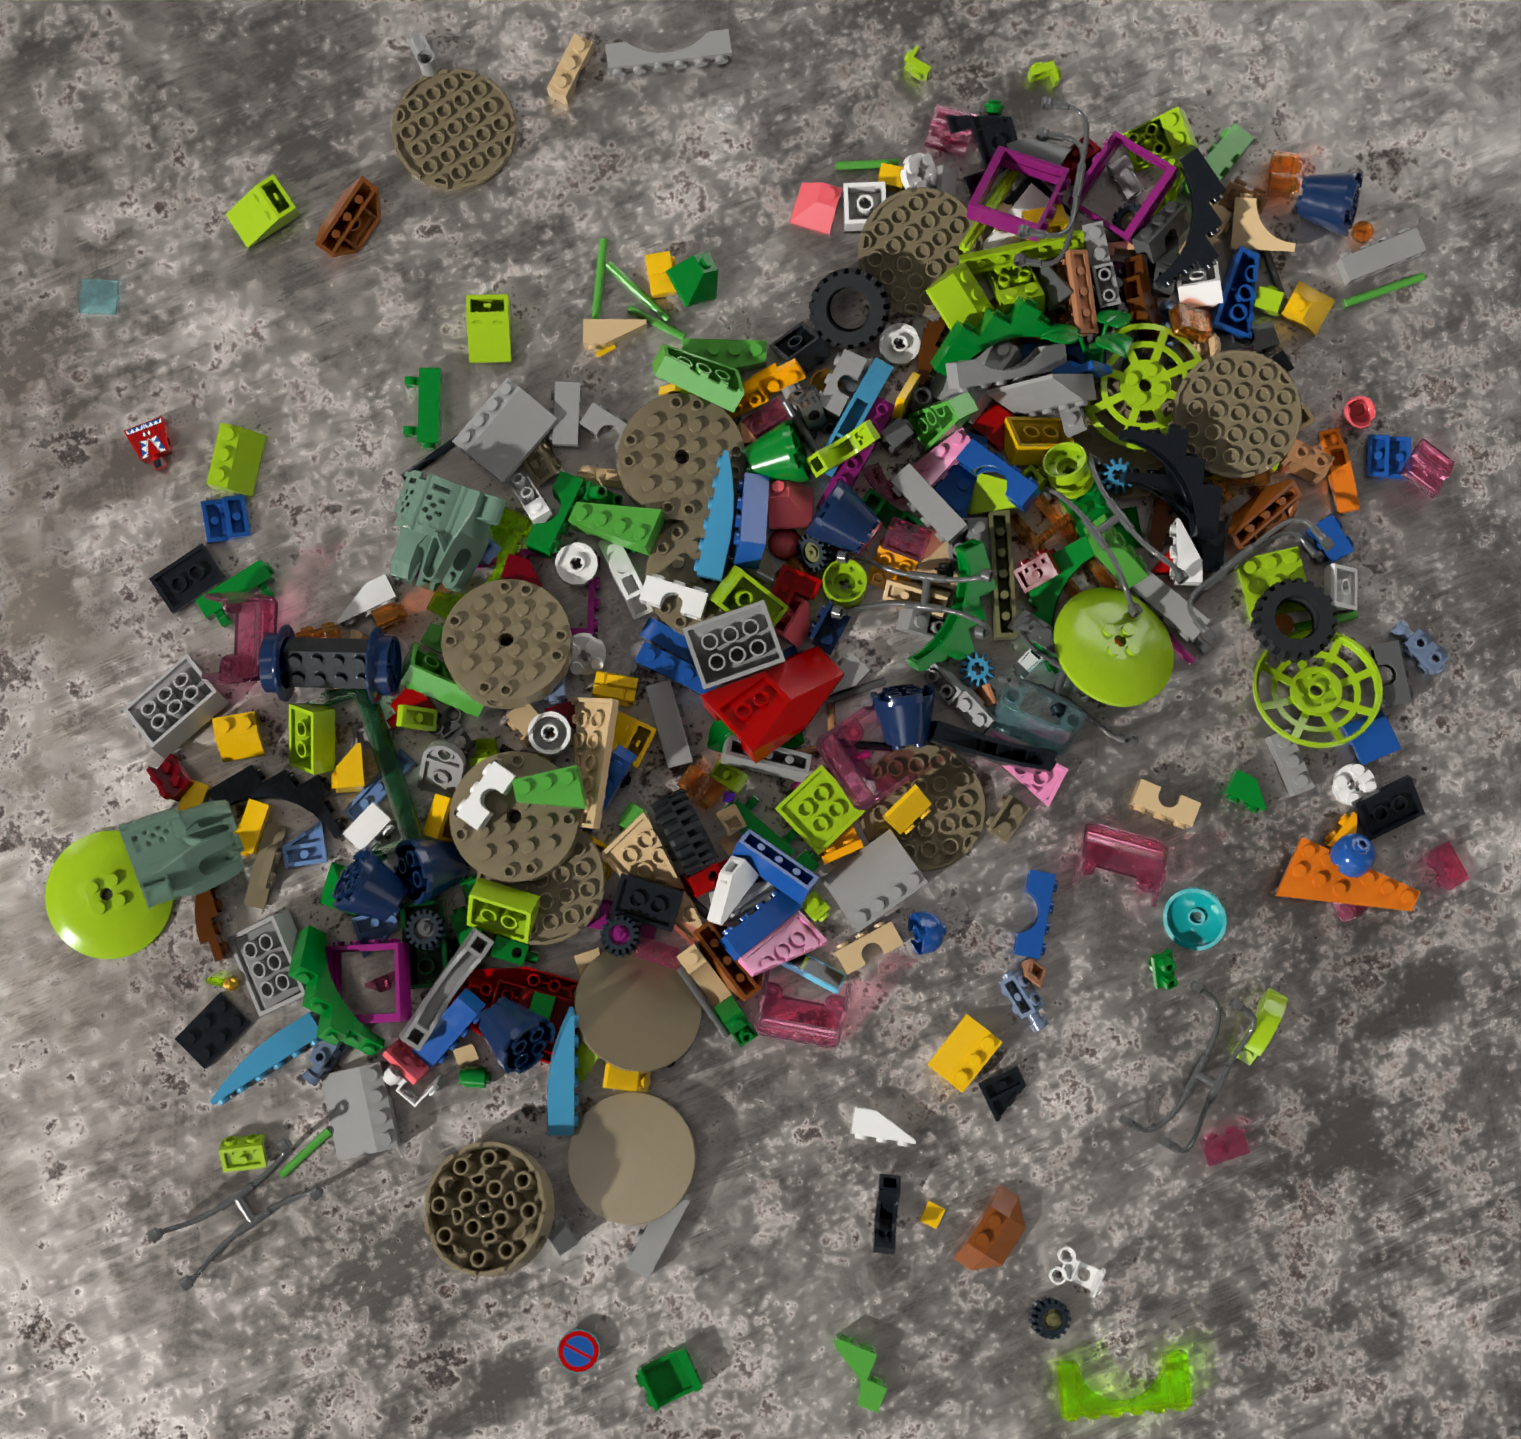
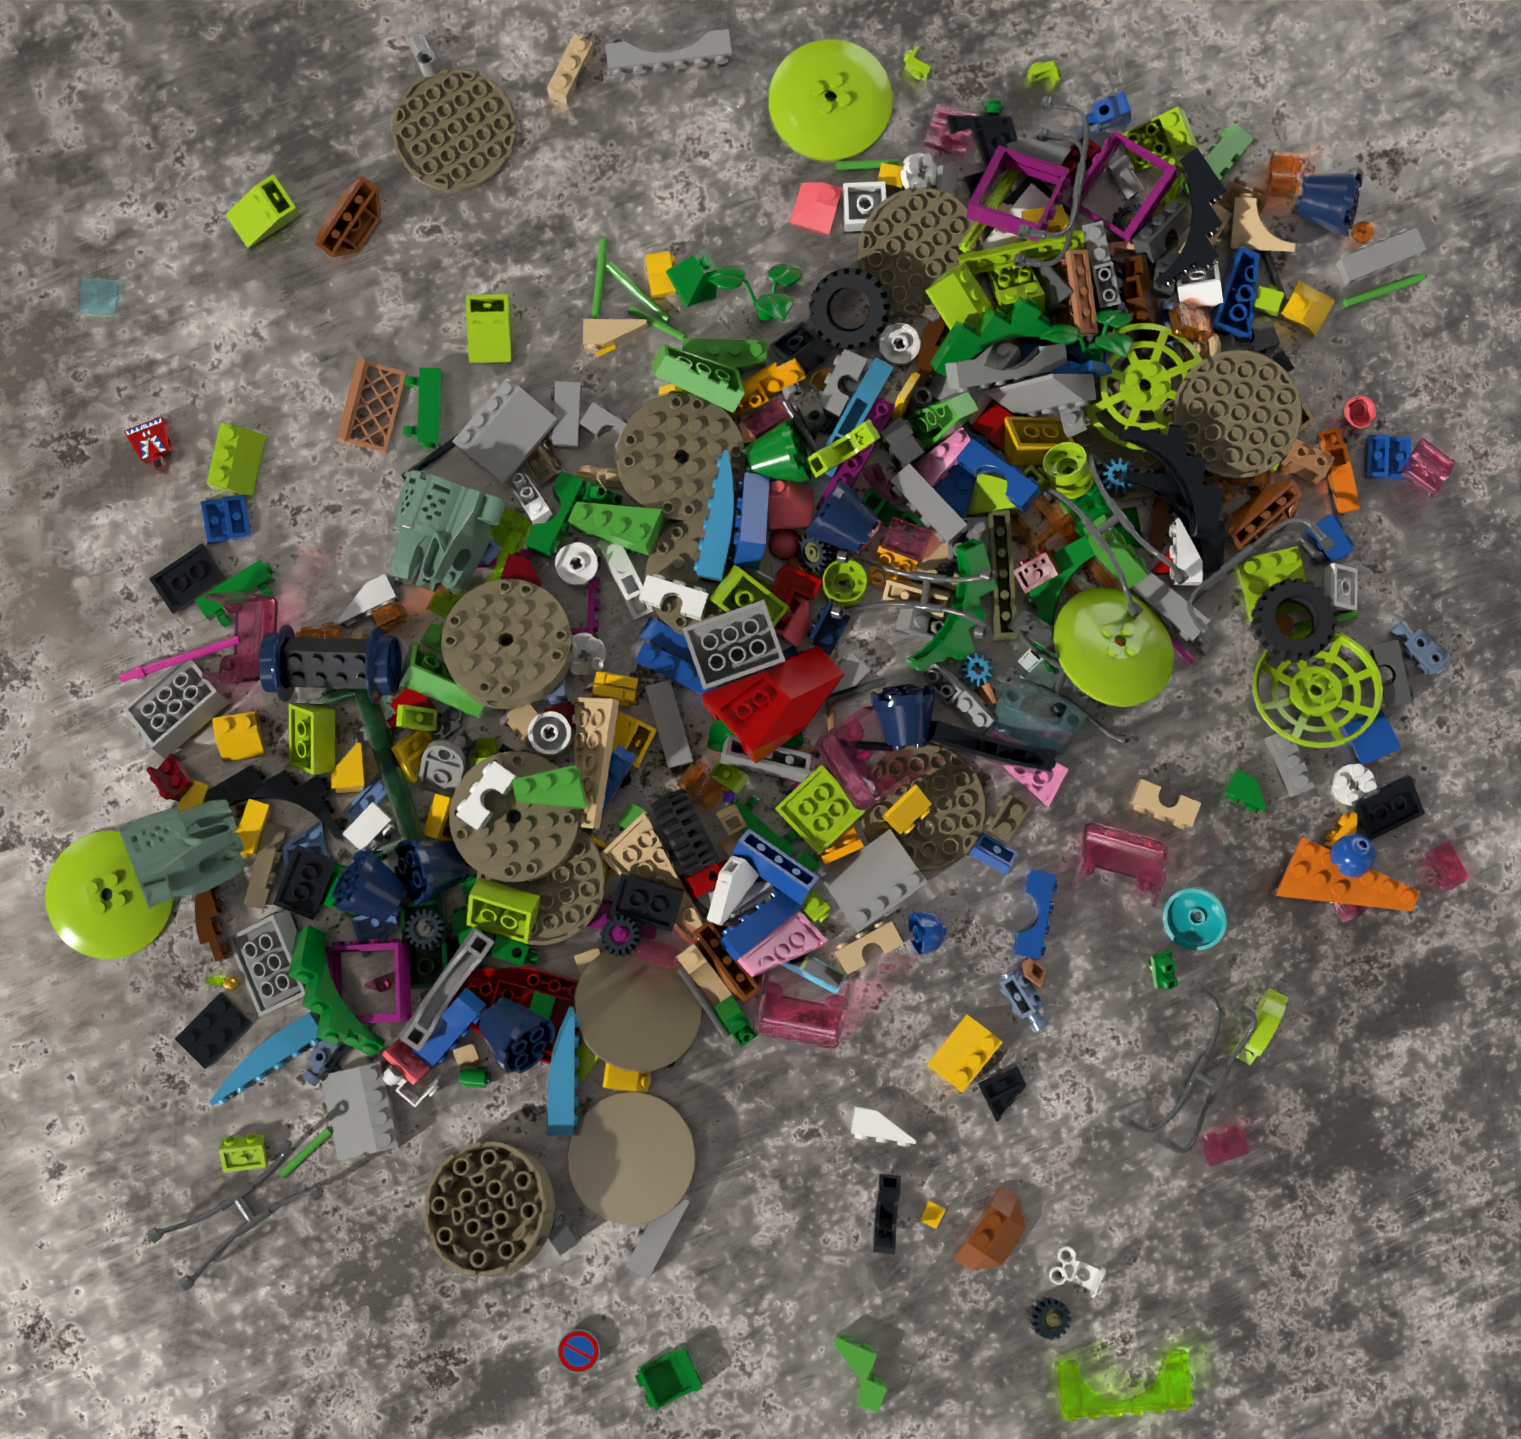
(142, 671): none -> dark pink bar
(305, 882): none -> black plate
(353, 400): none -> nougat fence
(410, 752): none -> yellow wing
(770, 305): none -> green plant
(825, 127): none -> lime dish
(906, 452): none -> dark grey brick
(994, 853): none -> blue slope
(1116, 111): none -> blue torso

